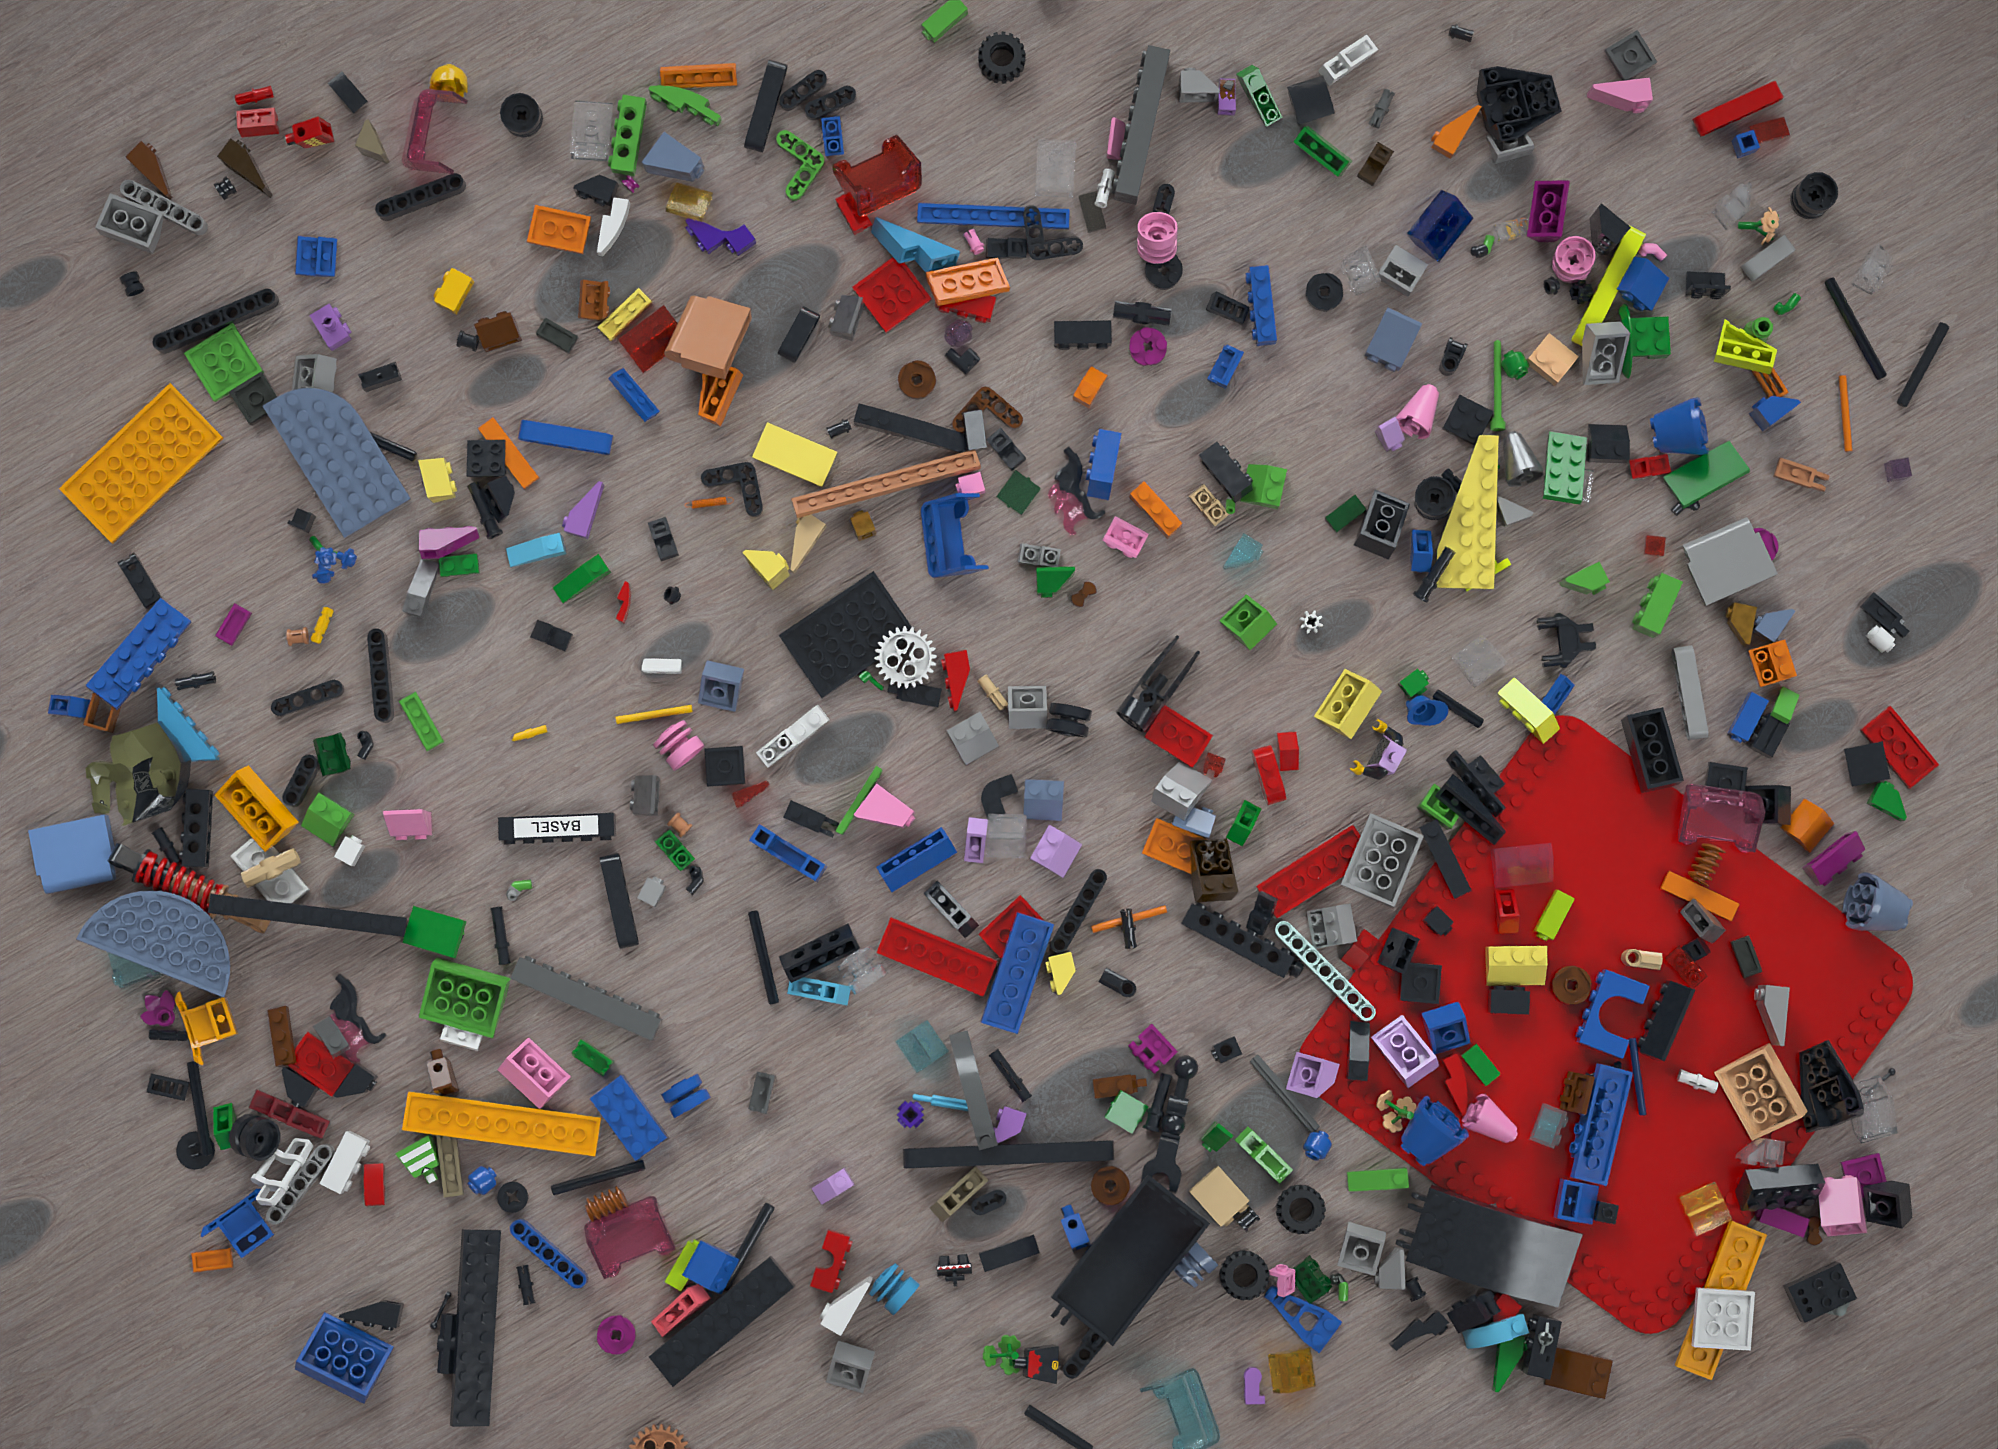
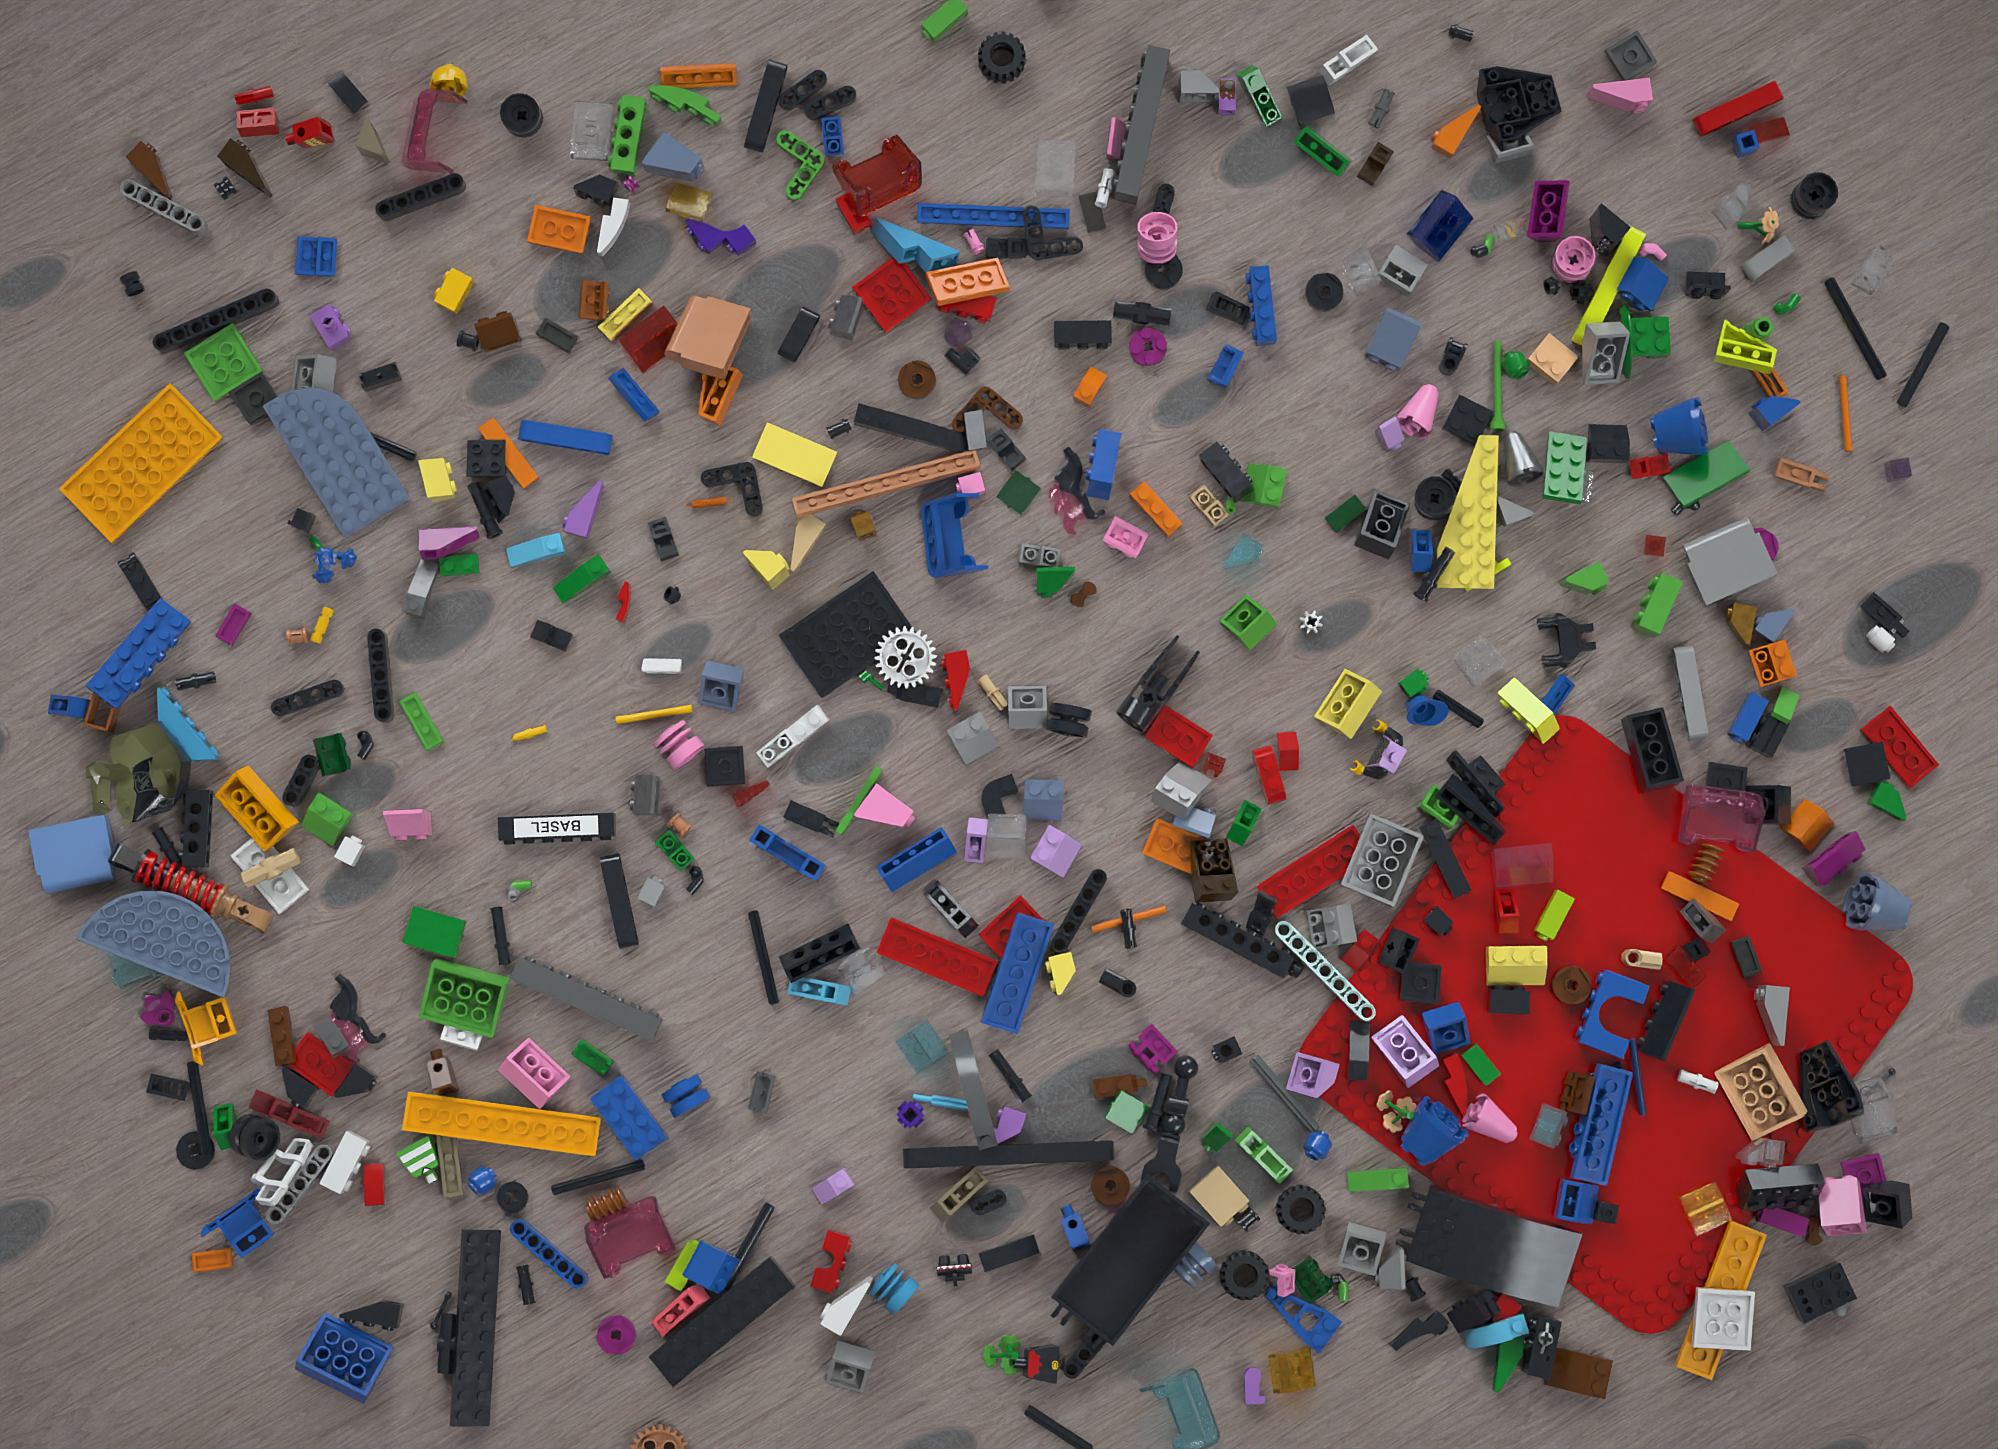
(130, 223): light grey slope -> none
(307, 915): black brick -> none

